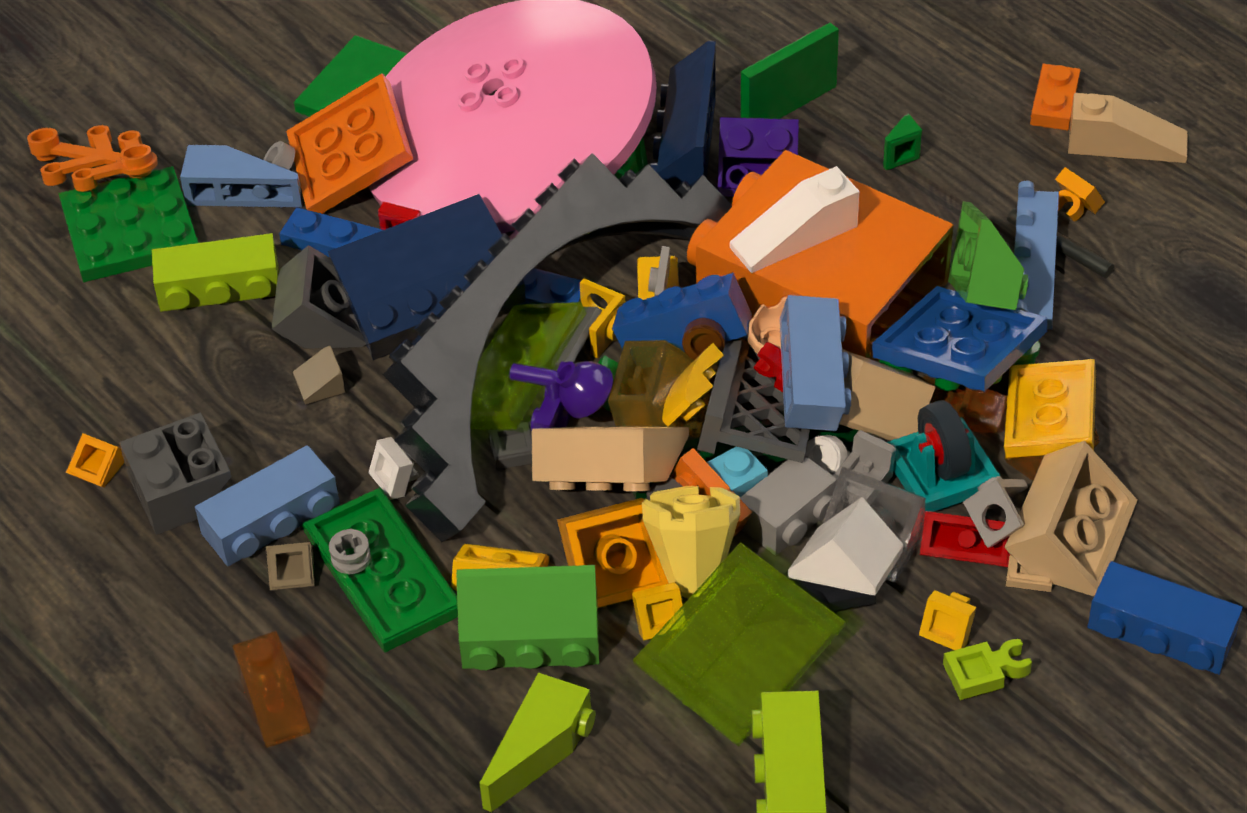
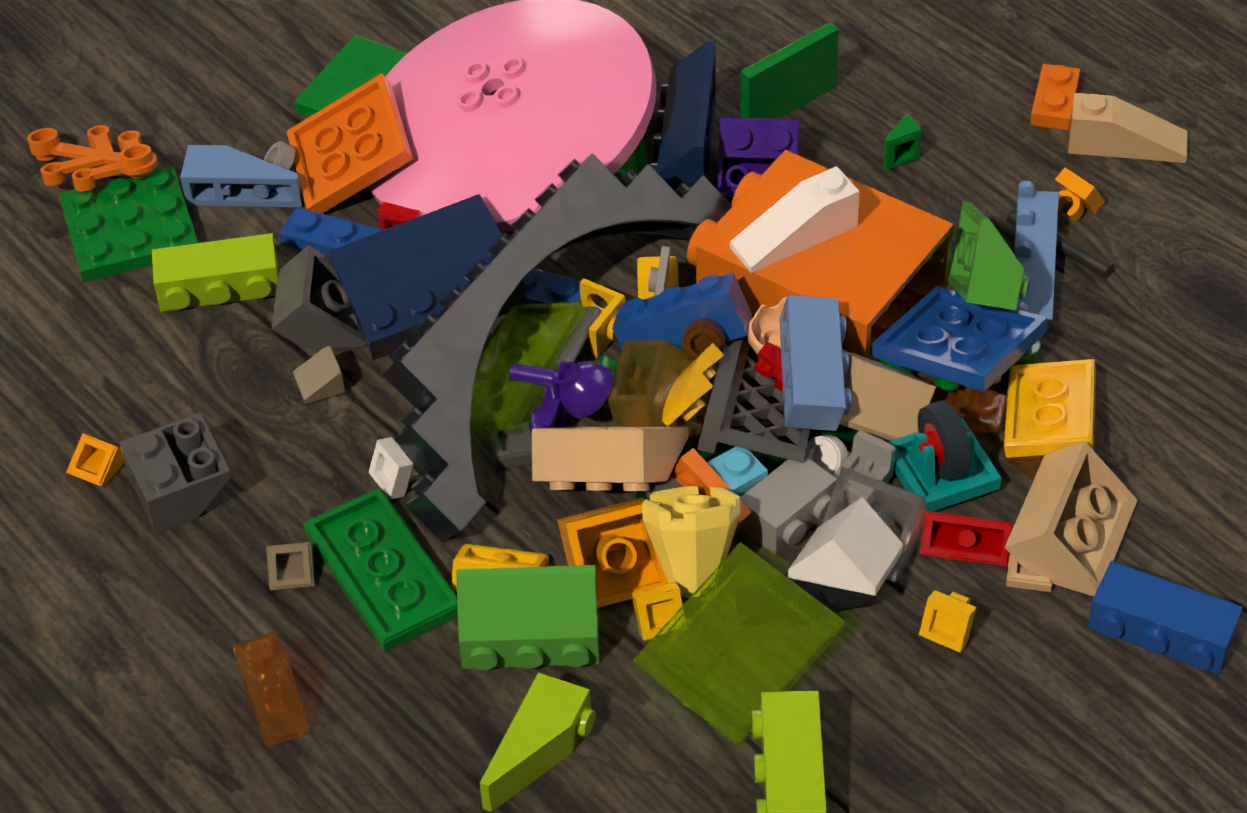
(267, 505): medium blue brick -> none
(349, 563): light grey bush -> none
(980, 671): lime plate -> none
(991, 495): light grey bracket -> none

